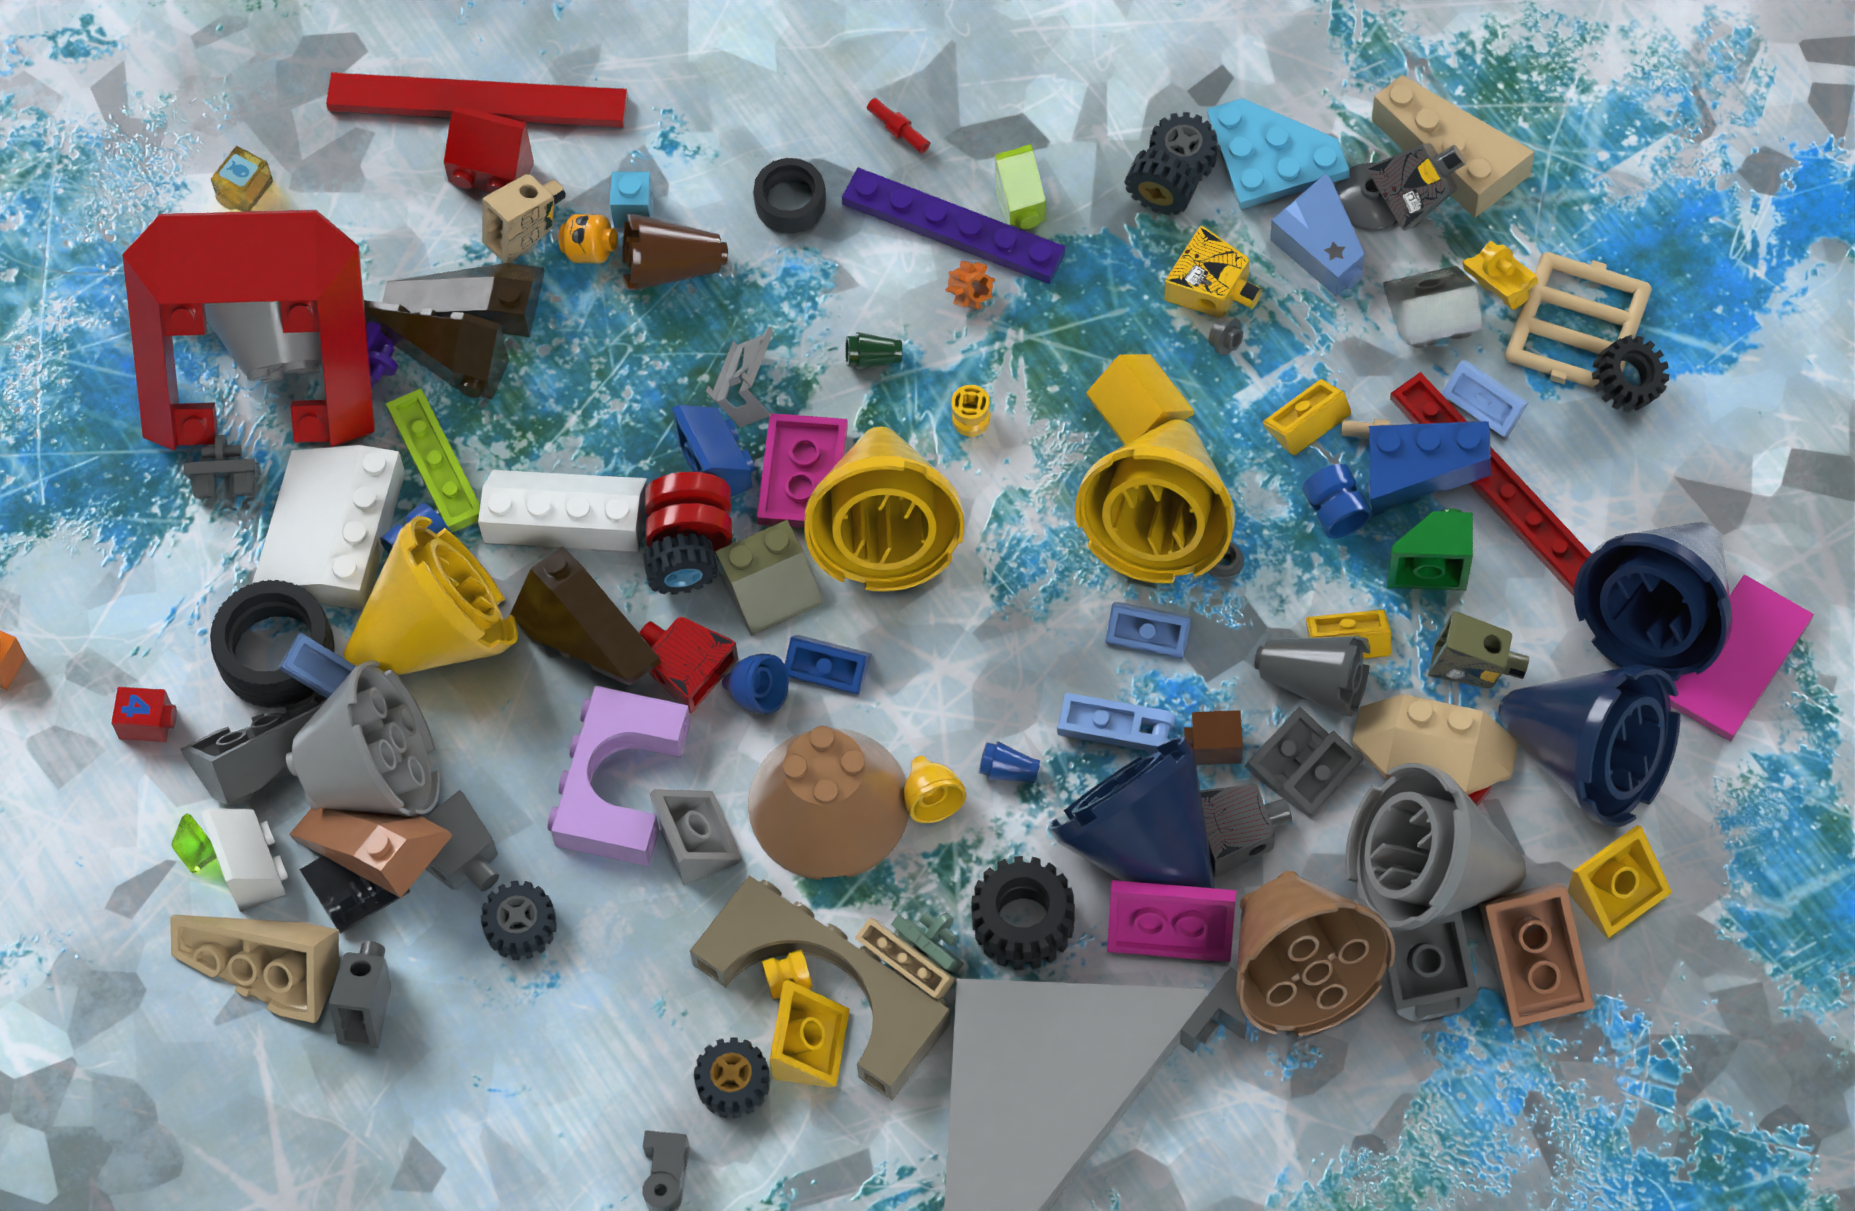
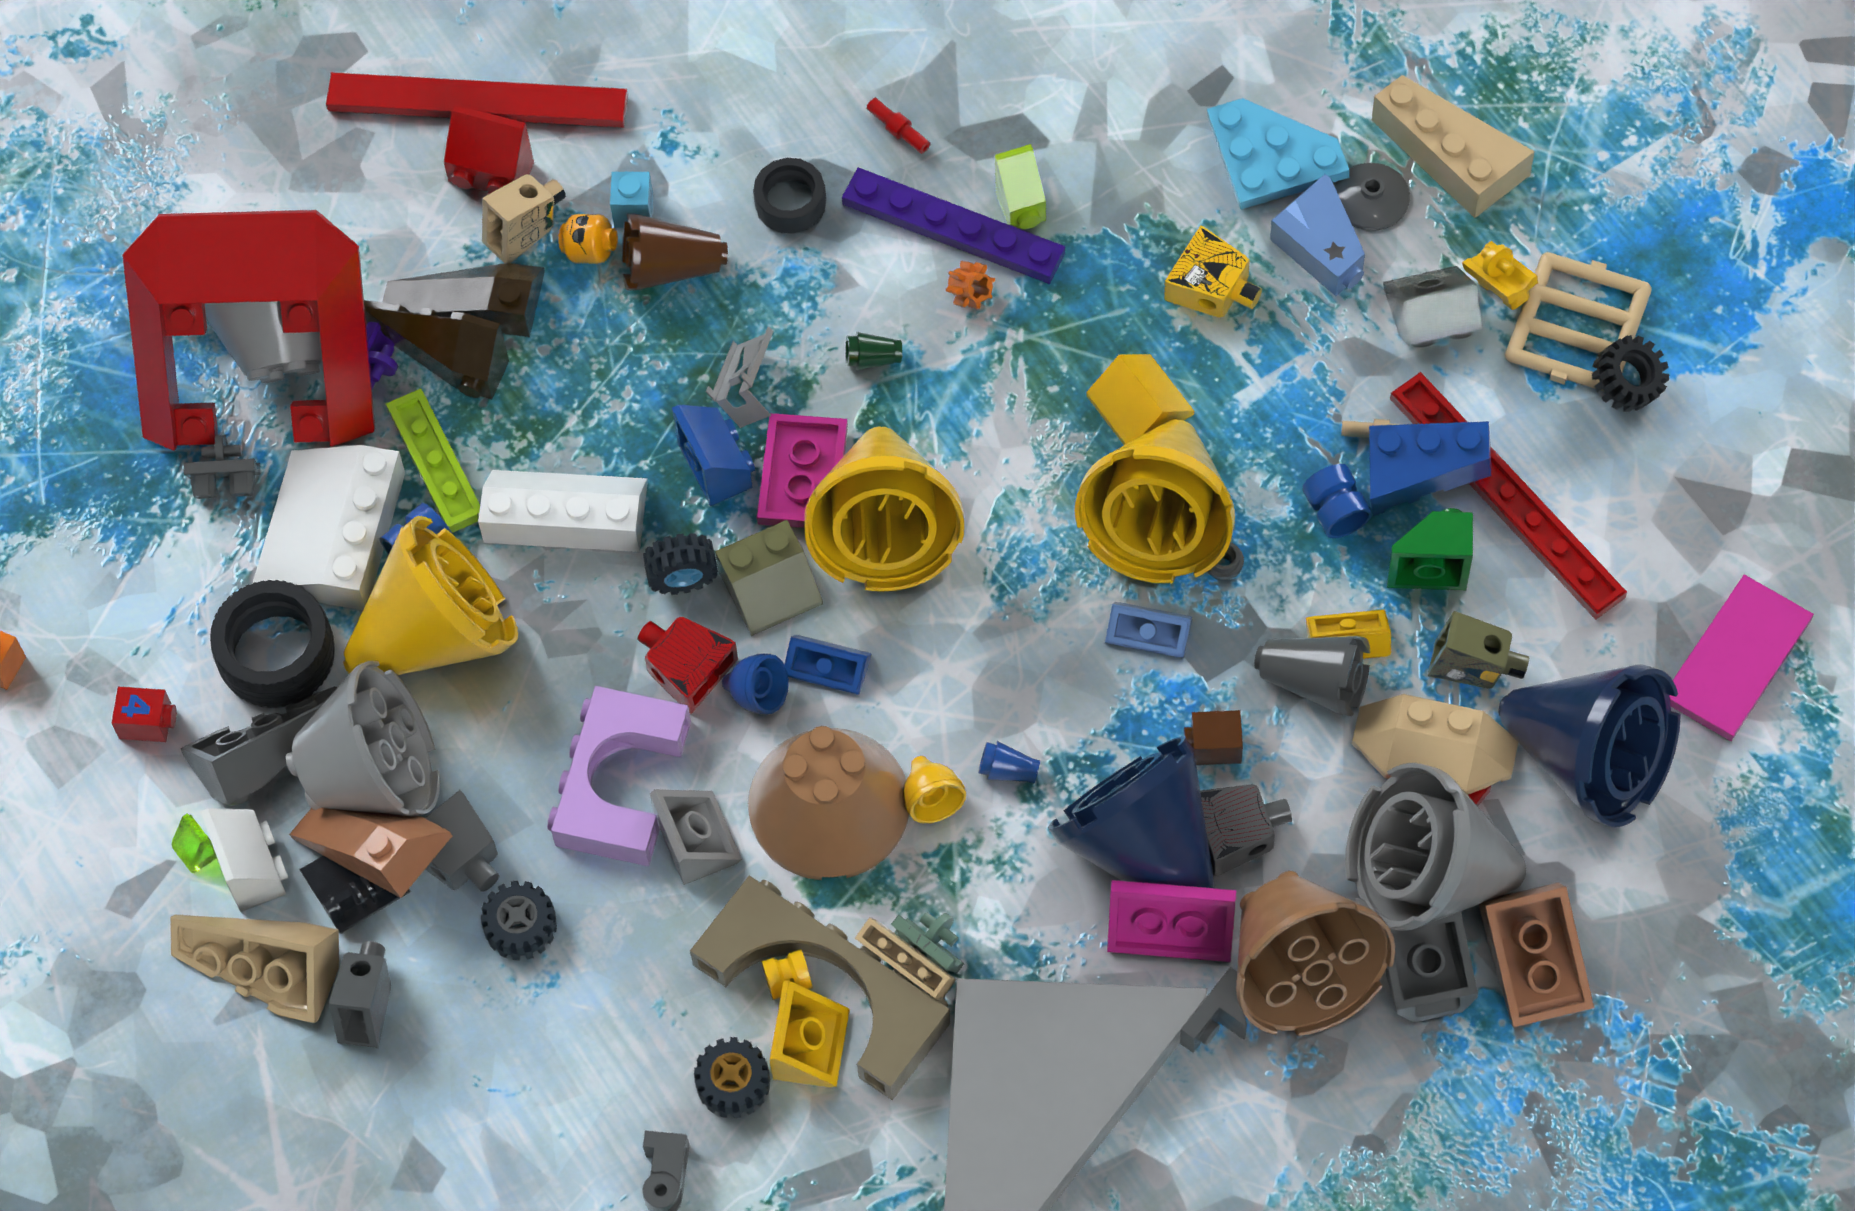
(241, 180): clear yellow brick -> none
(315, 665): medium blue tile -> none
(573, 614): dark brown wedge -> none
(689, 505): red wheel -> none
(966, 418): yellow wheel -> none
(1016, 882): black tyre -> none
(1114, 722): light blue plate -> none
(1161, 181): black wheel -> none
(1189, 135): black wheel -> none
(1226, 335): dark grey plate -> none
(1303, 762): dark grey slope -> none
(1308, 416): yellow slope -> none
(1416, 181): torso -> none
(1484, 398): light blue plate -> none
(1619, 882): yellow slope -> none
(1658, 598): dark blue cone -> none

